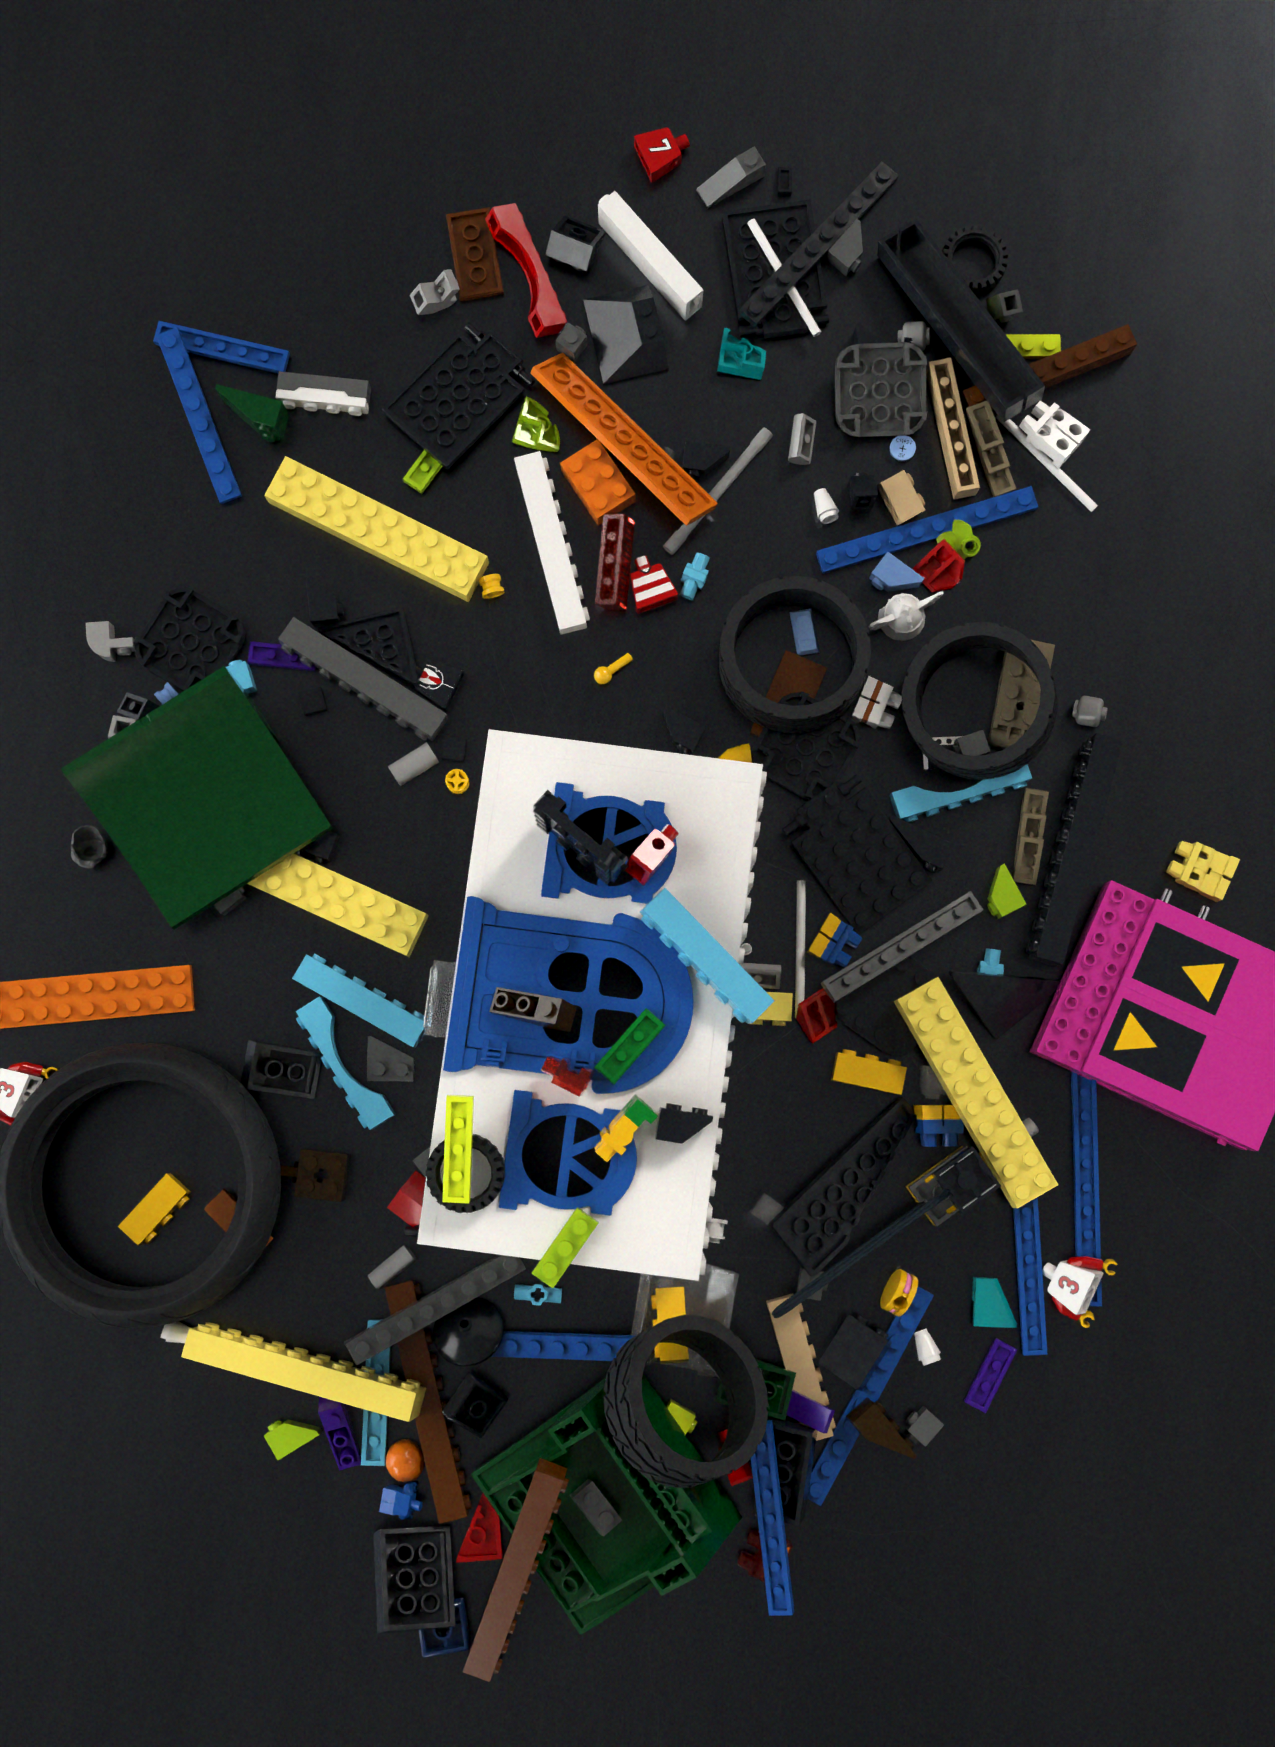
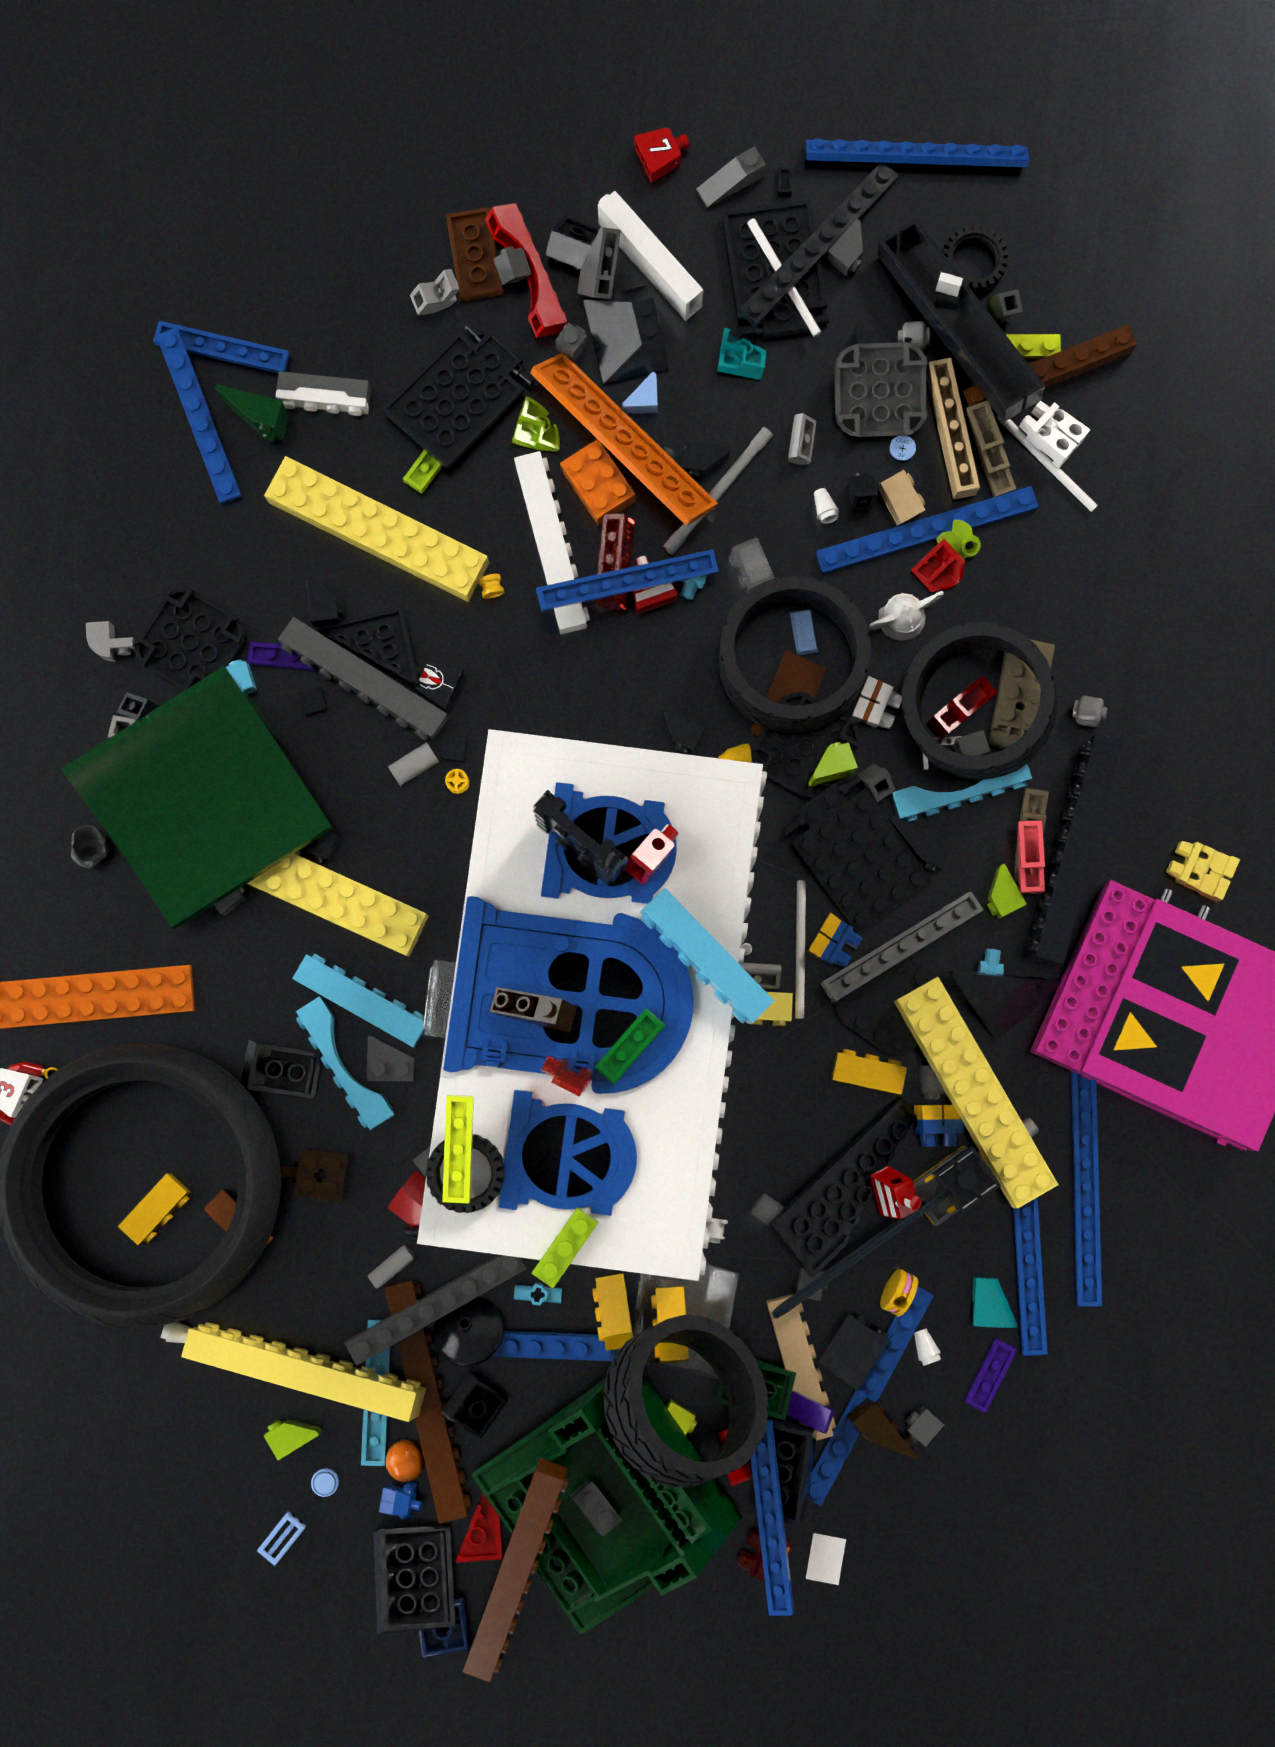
(166, 694): medium blue wheel -> none
(294, 1522): none -> light blue tile
(325, 1482): none -> light blue piece
(340, 1432): dark purple slope -> none
(512, 265): none -> dark grey brick
(599, 266): none -> dark grey slope
(604, 674): yellow bar -> none
(612, 1311): none -> yellow brick
(622, 1128): yellow hips -> none
(626, 580): none -> blue plate
(643, 398): none -> light blue slope
(680, 1125): black slope -> none
(751, 564): none -> clear brick
(816, 1015): red slope -> none
(825, 1559): none -> white sticker
(834, 765): none -> lime slope
(877, 781): none -> dark grey brick
(894, 575): medium blue slope -> none
(894, 1193): none -> red torso
(917, 153): none -> blue plate
(949, 284): none -> white tile
(962, 707): none -> red slope
(1030, 857): none -> coral slope
(1075, 1284): white torso -> none

